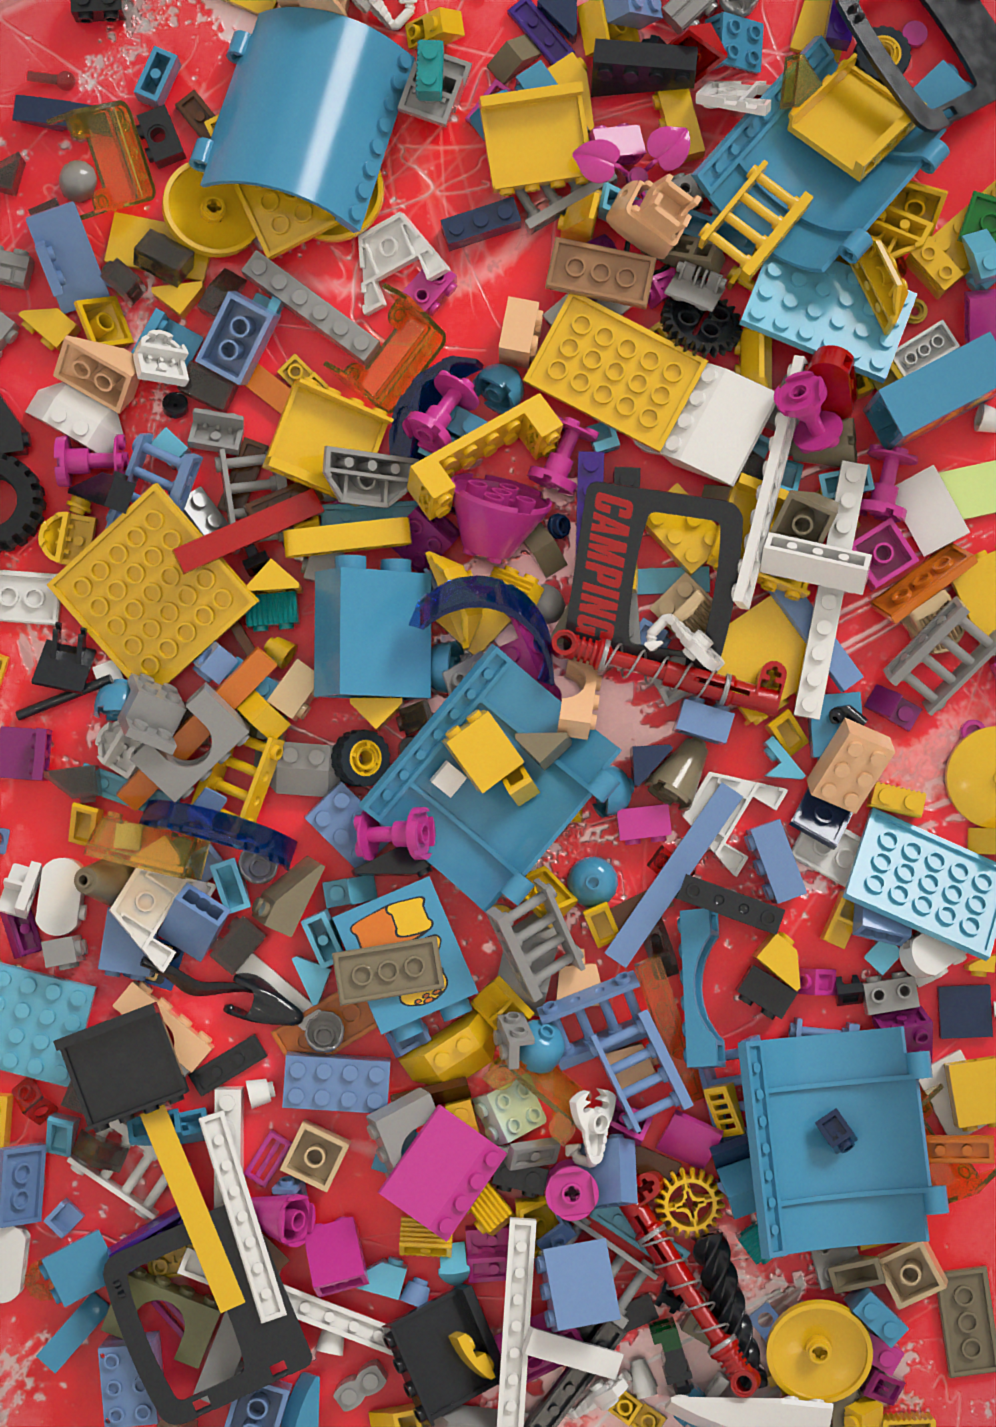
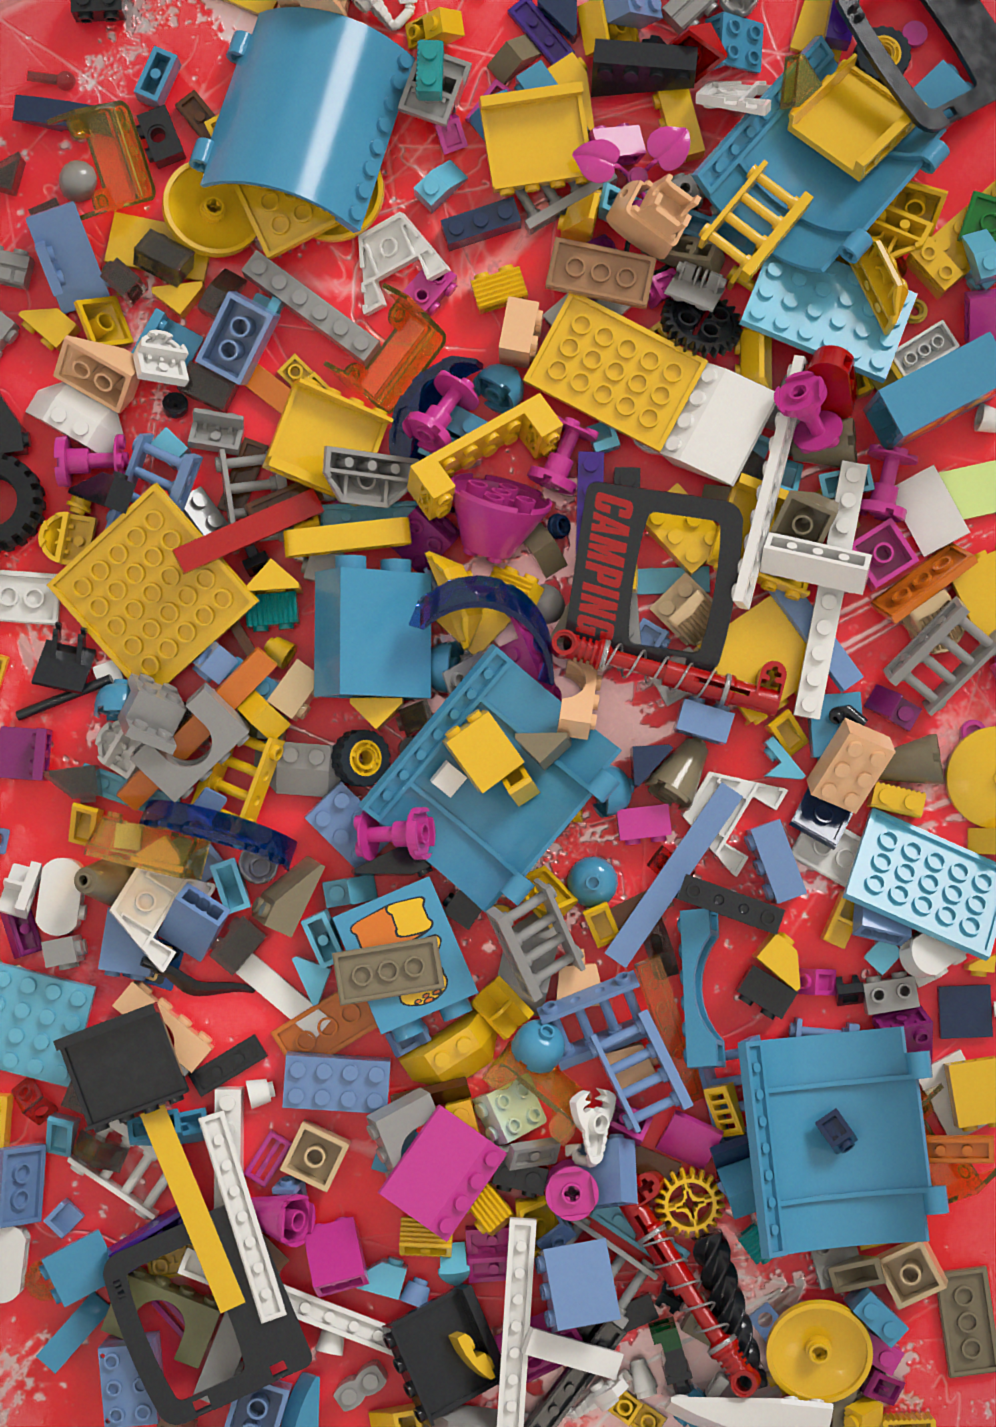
(268, 1004): black animal -> none
(324, 1032): light grey hair -> none
(439, 185): none -> medium azure slope
(452, 136): none -> dark pink bracket
(461, 909): none -> black slope
(493, 290): none -> yellow brick
(510, 1035): light grey bracket -> none
(696, 644): white animal -> none
(916, 762): none -> dark tan cone

